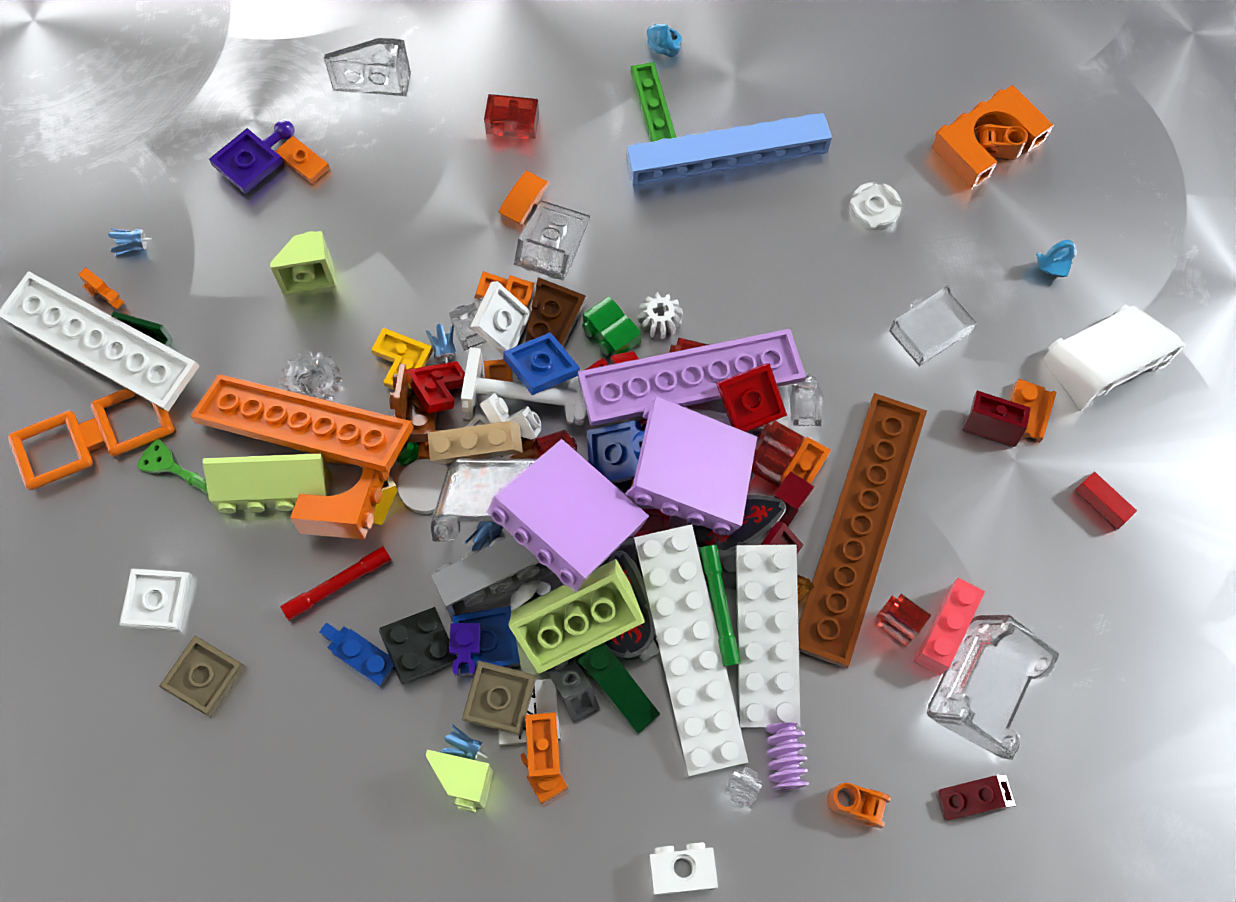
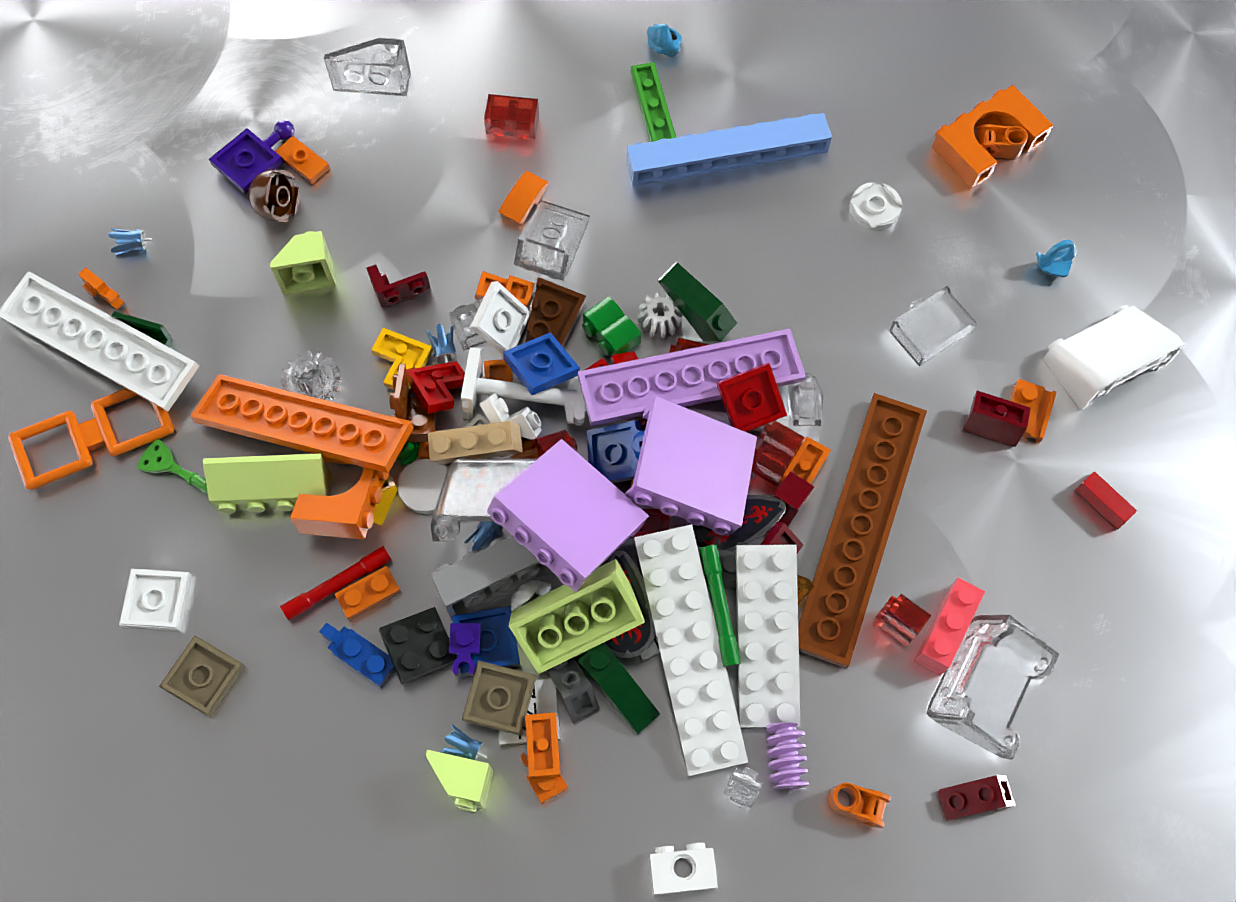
(274, 195): none -> reddish brown cylinder
(367, 593): none -> orange plate
(393, 292): none -> dark red bracket
(697, 304): none -> dark green slope

